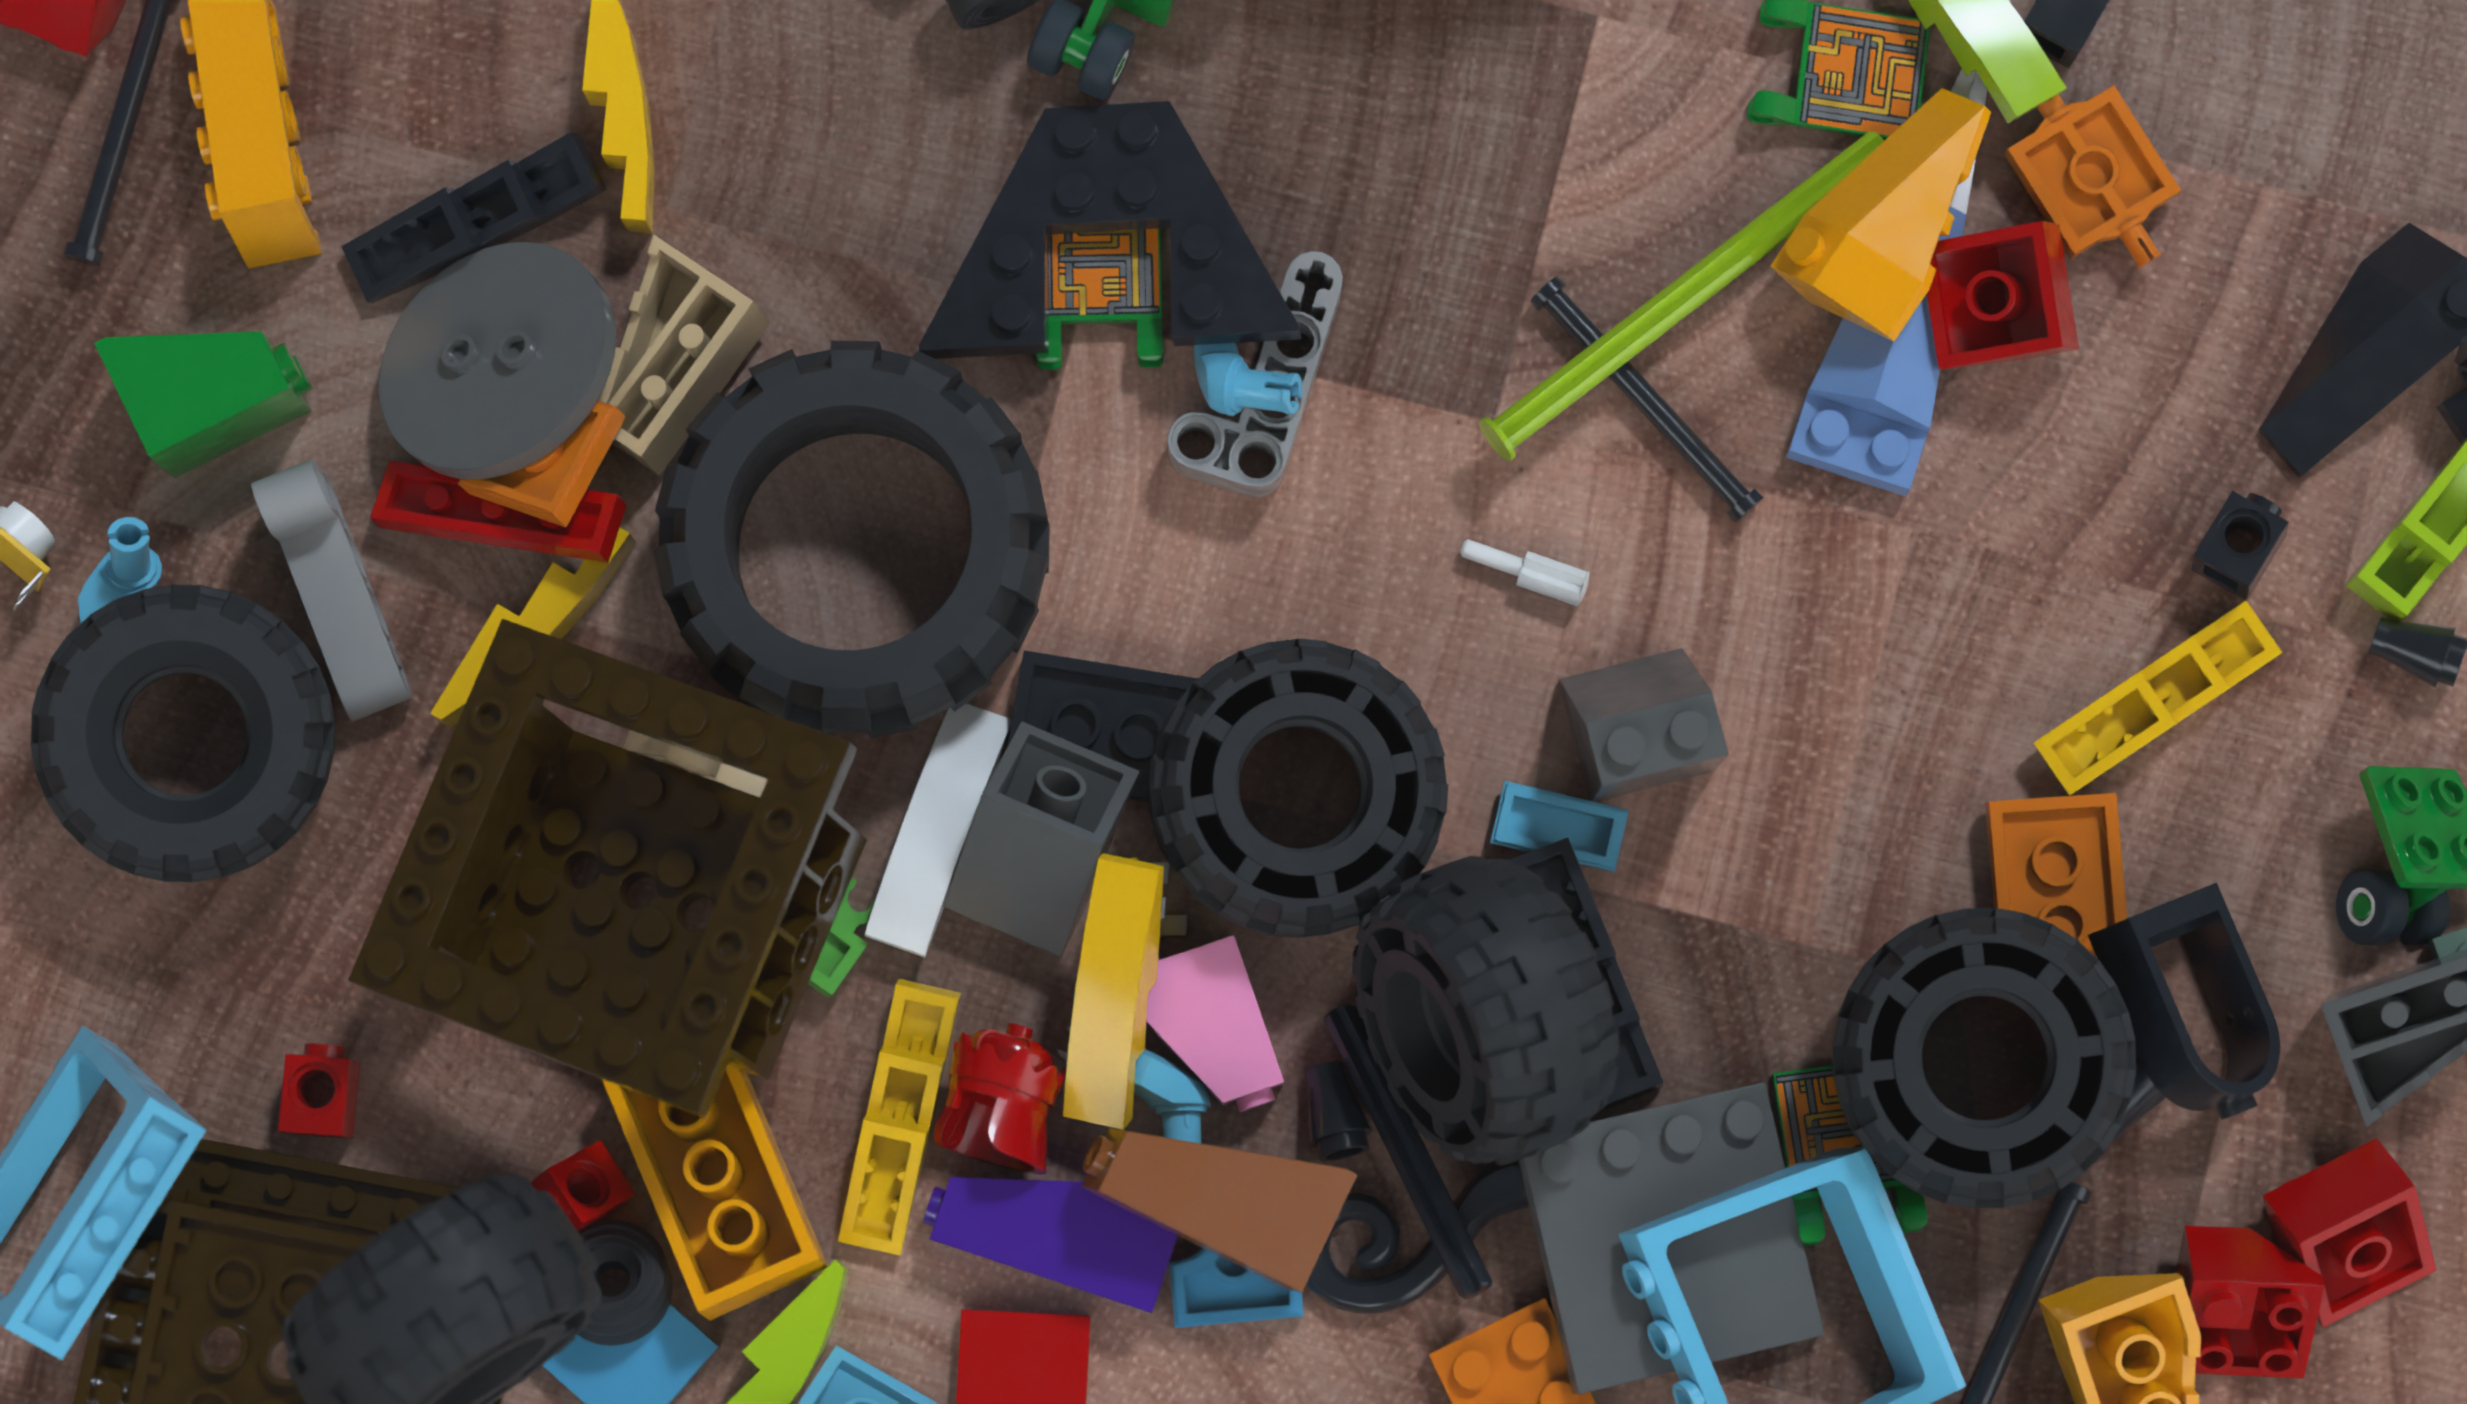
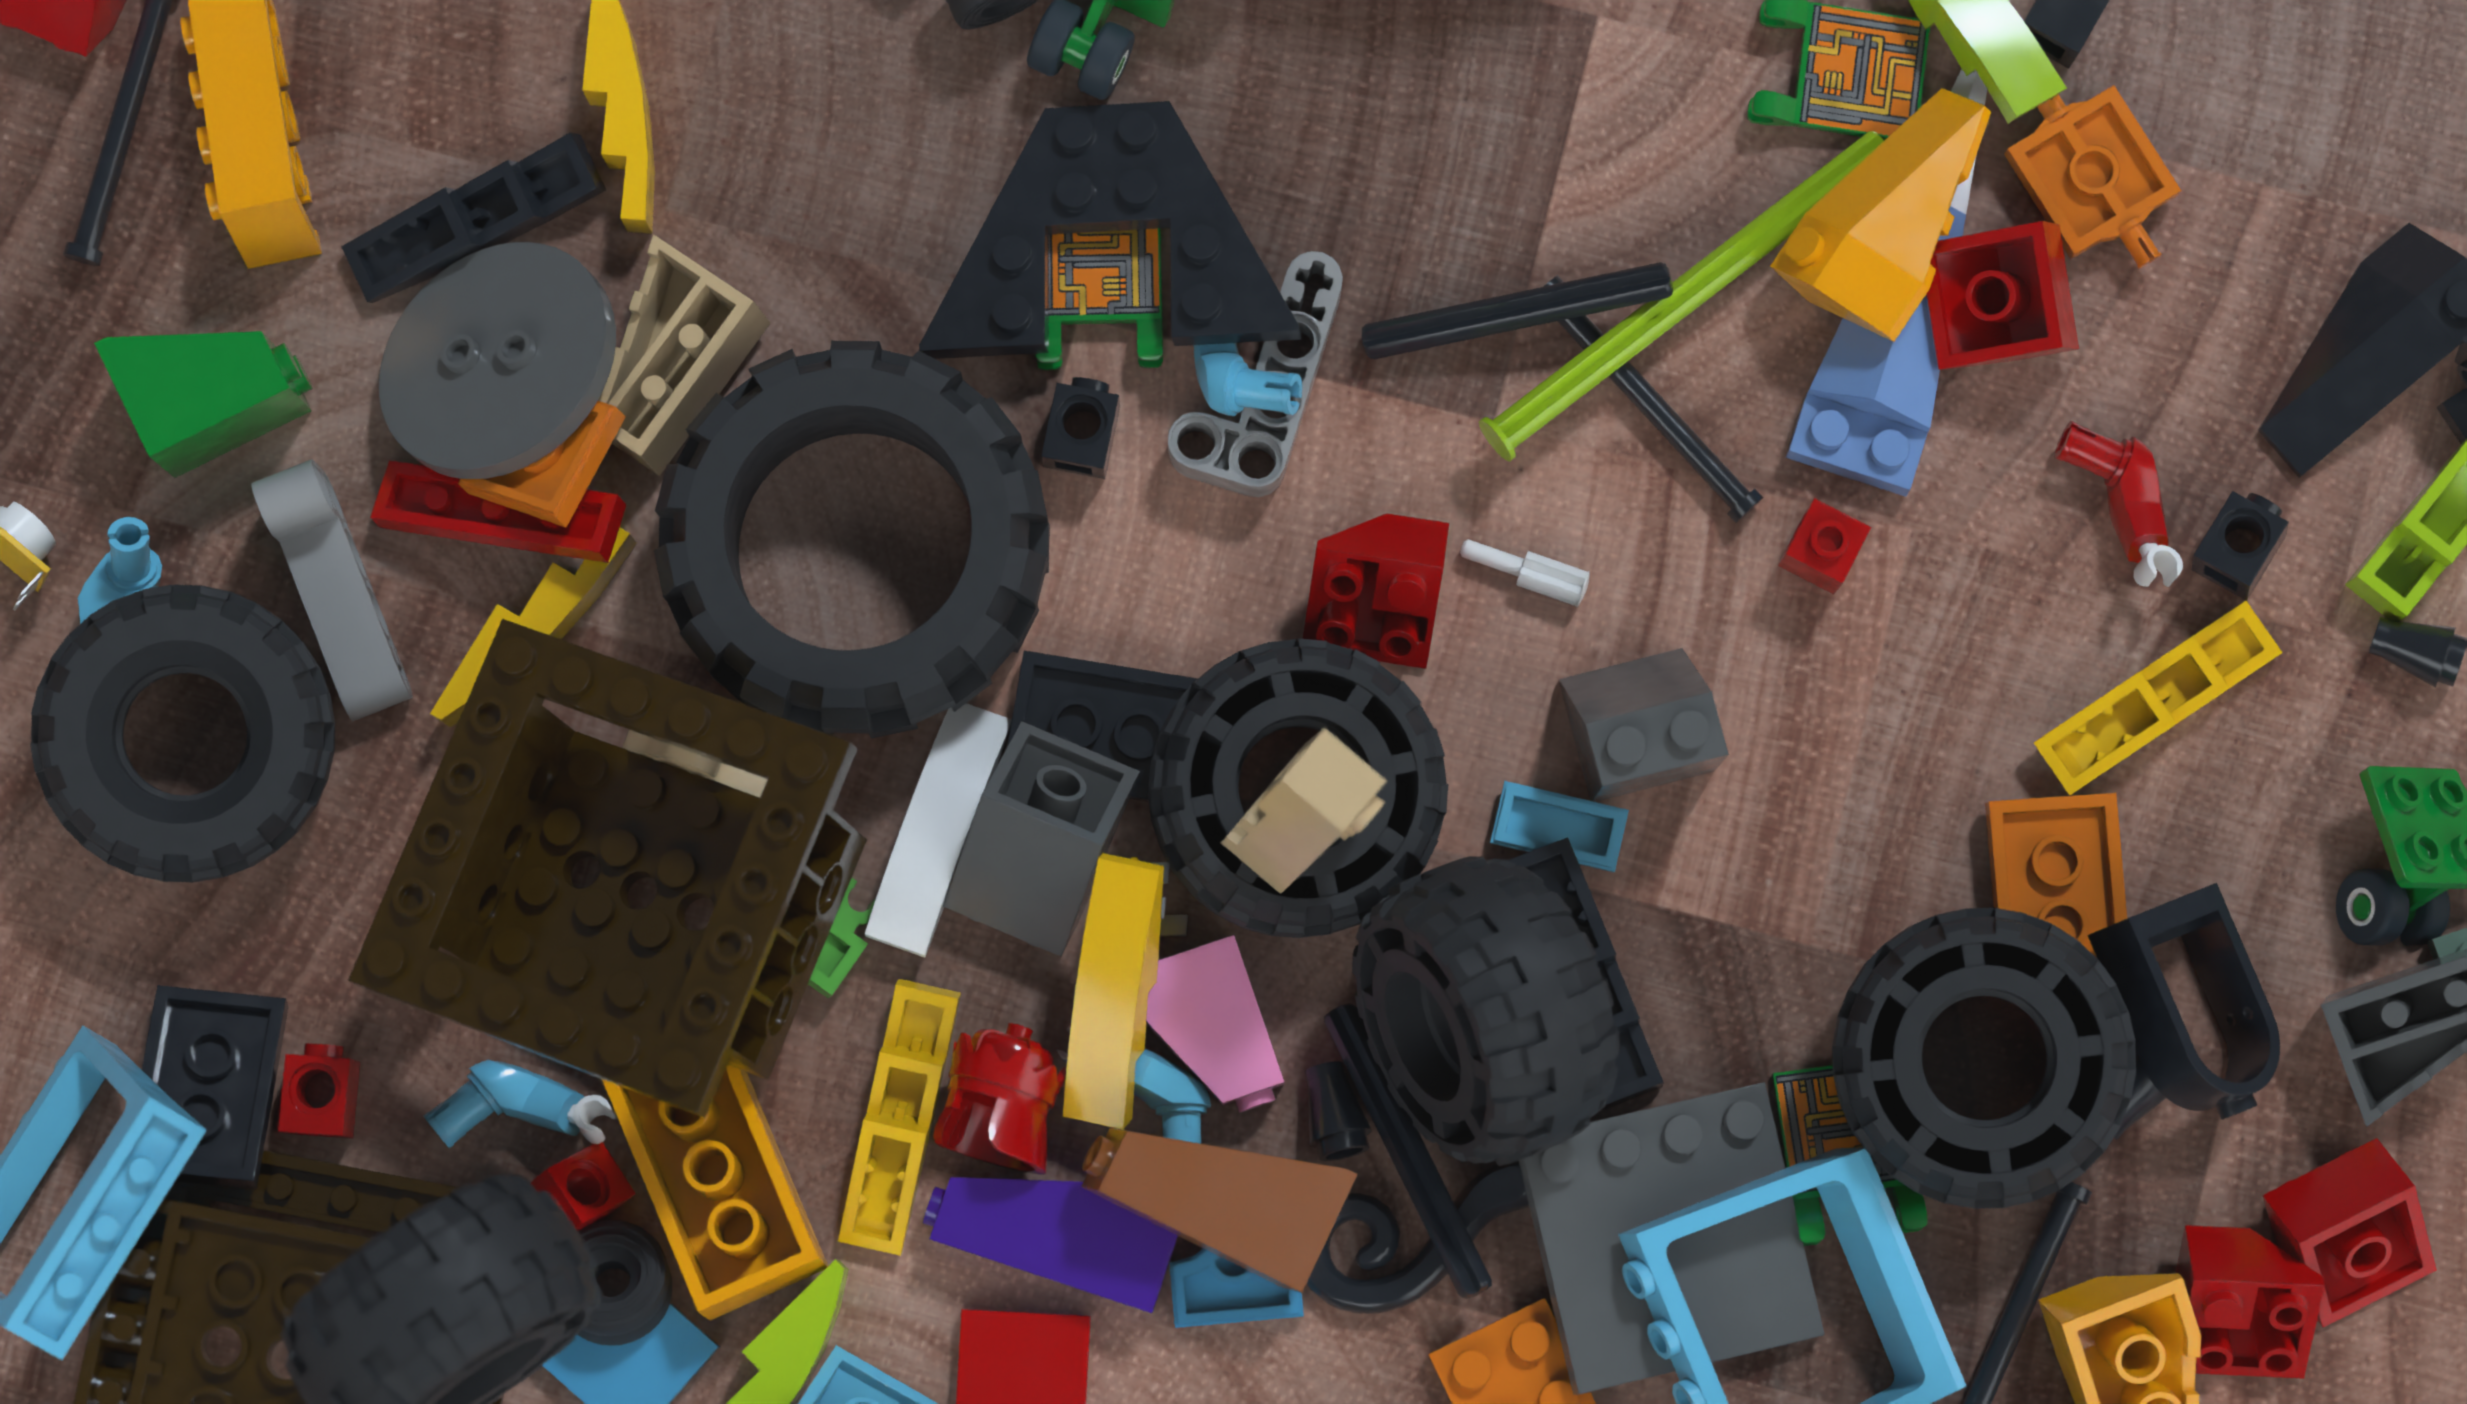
(220, 1066): none -> black plate
(521, 1095): none -> medium azure arm
(1074, 455): none -> black brick
(1305, 809): none -> tan wedge
(1379, 588): none -> red slope
(1517, 310): none -> black axle
(1824, 546): none -> red brick
(2132, 498): none -> red arm

